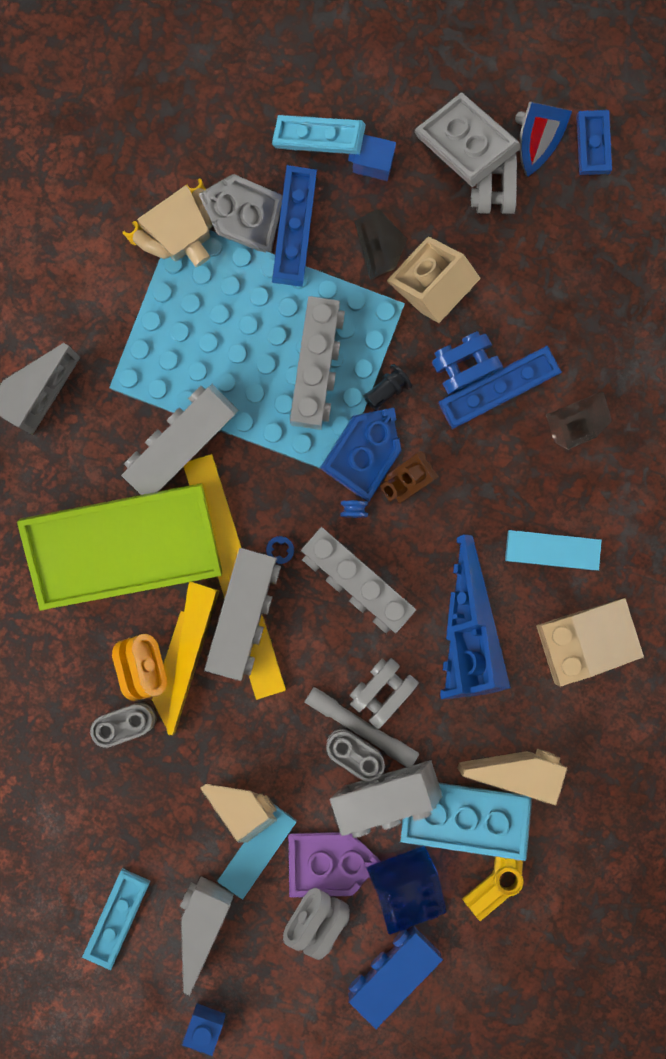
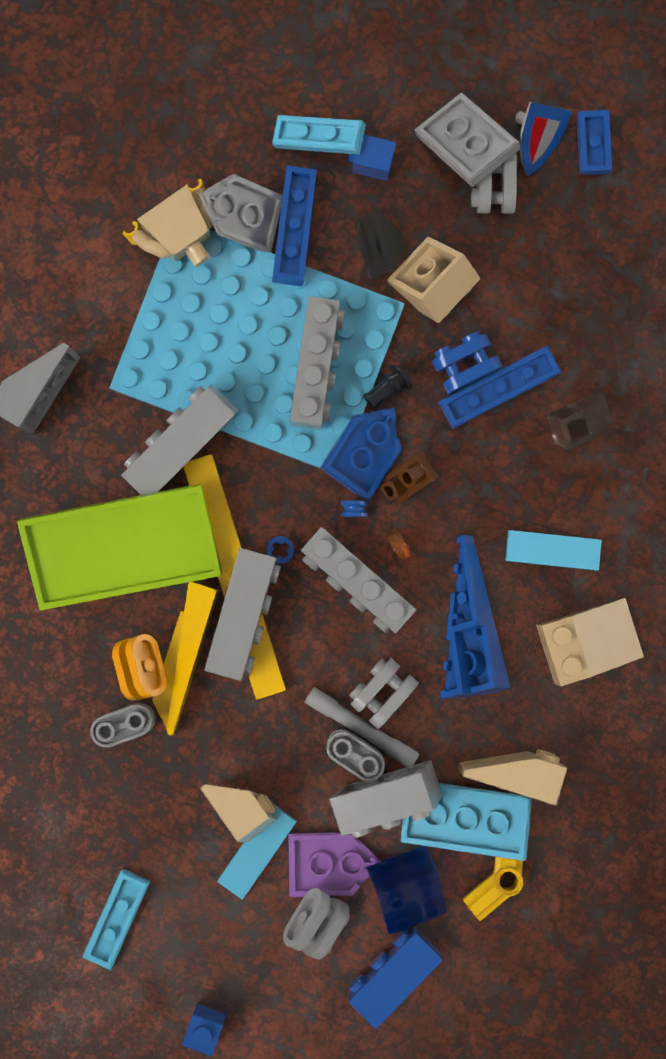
(203, 916): light grey slope -> none
(399, 545): none -> clear orange tile

